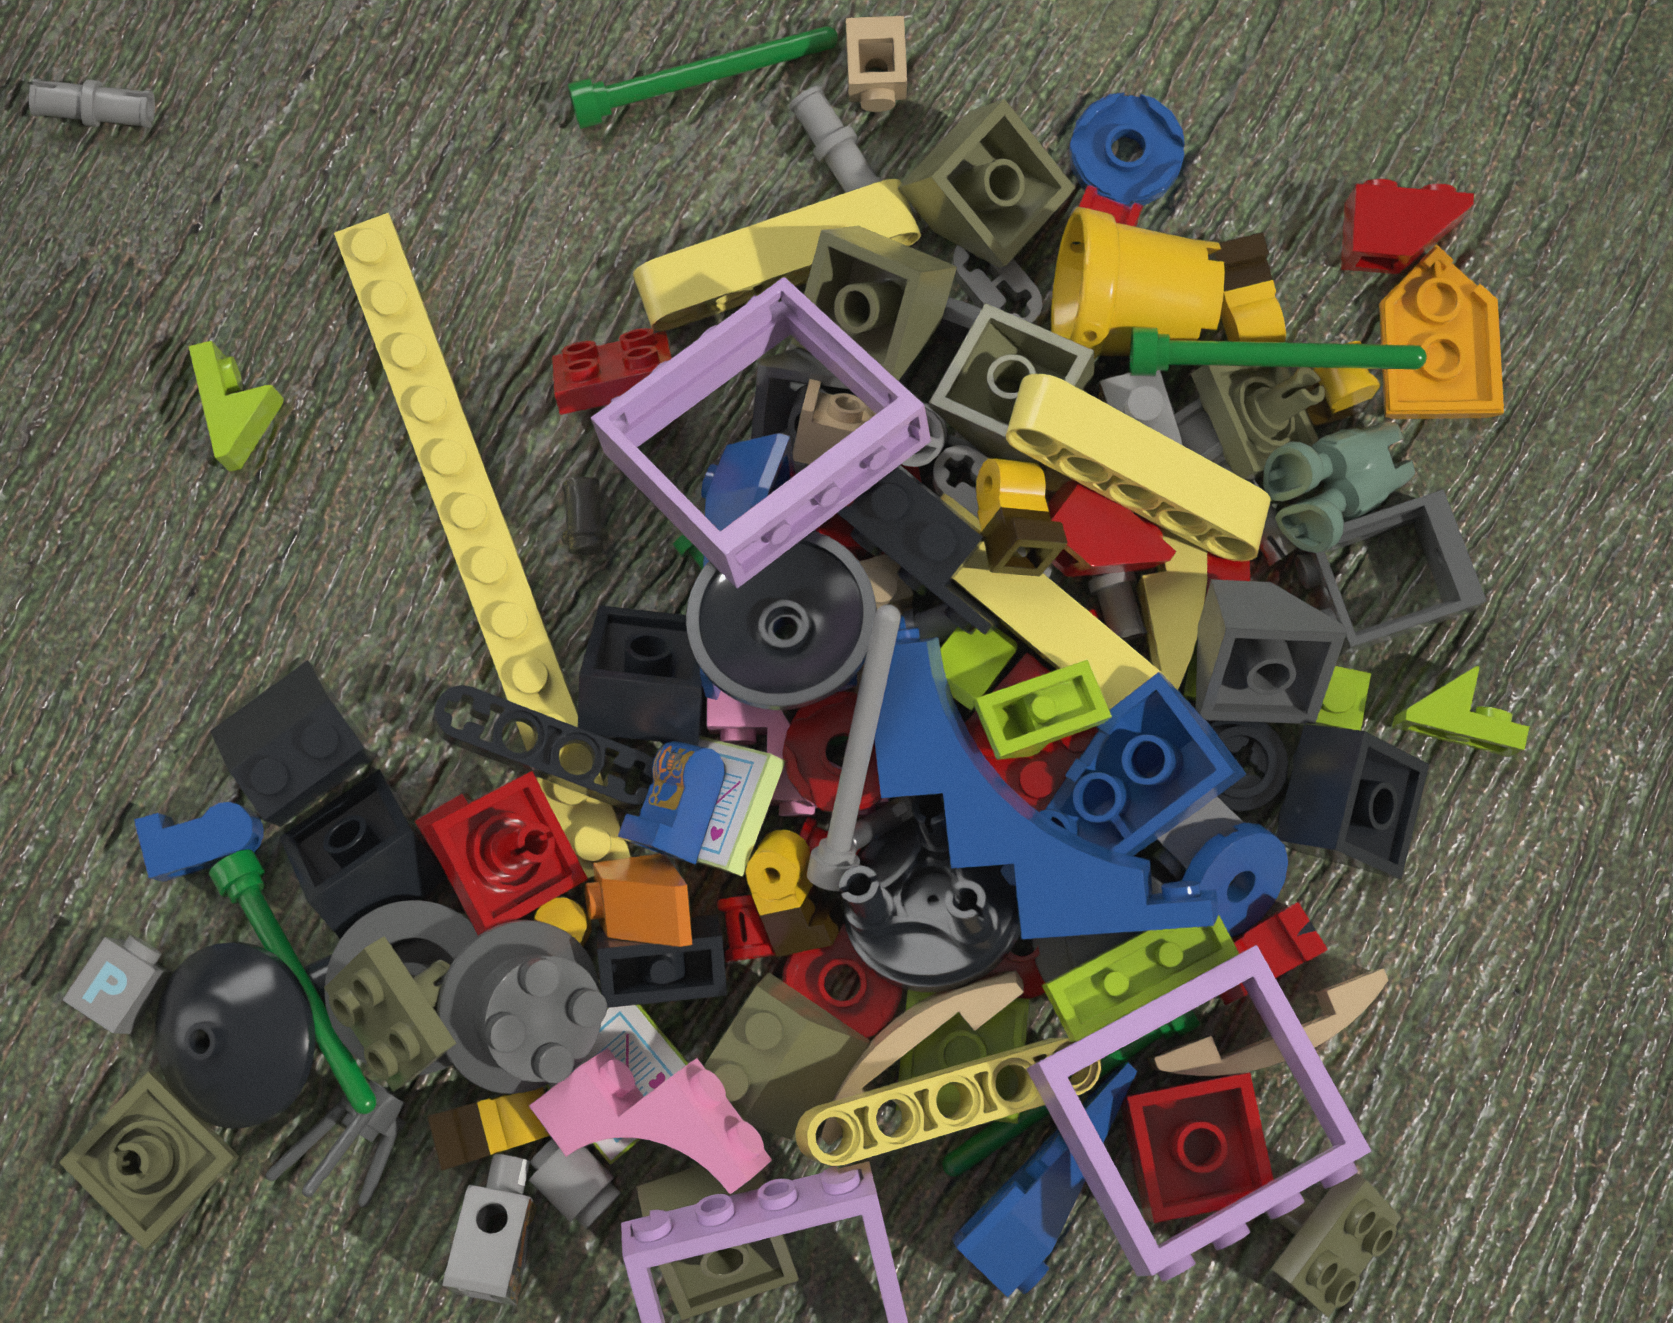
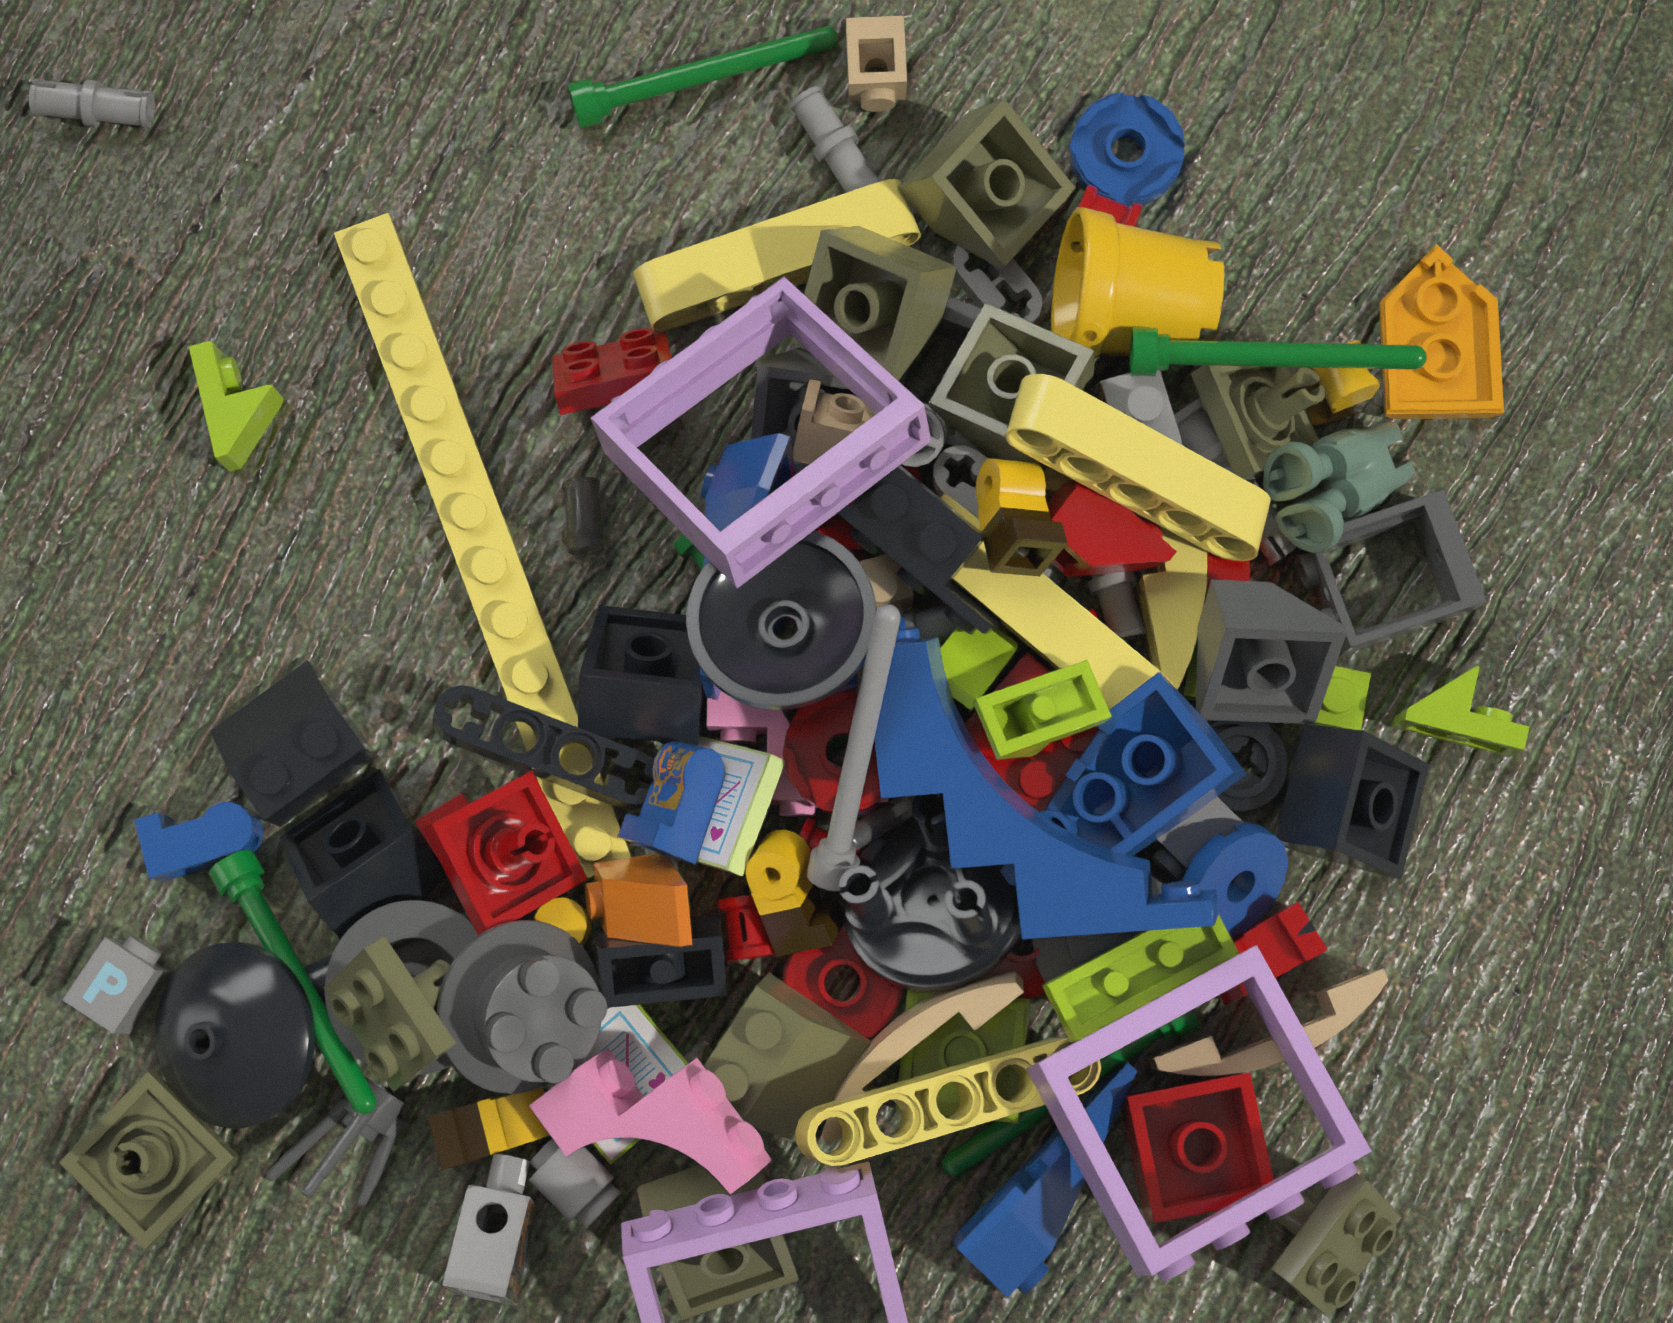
(1249, 300): leg -> none
(1395, 225): red slope -> none

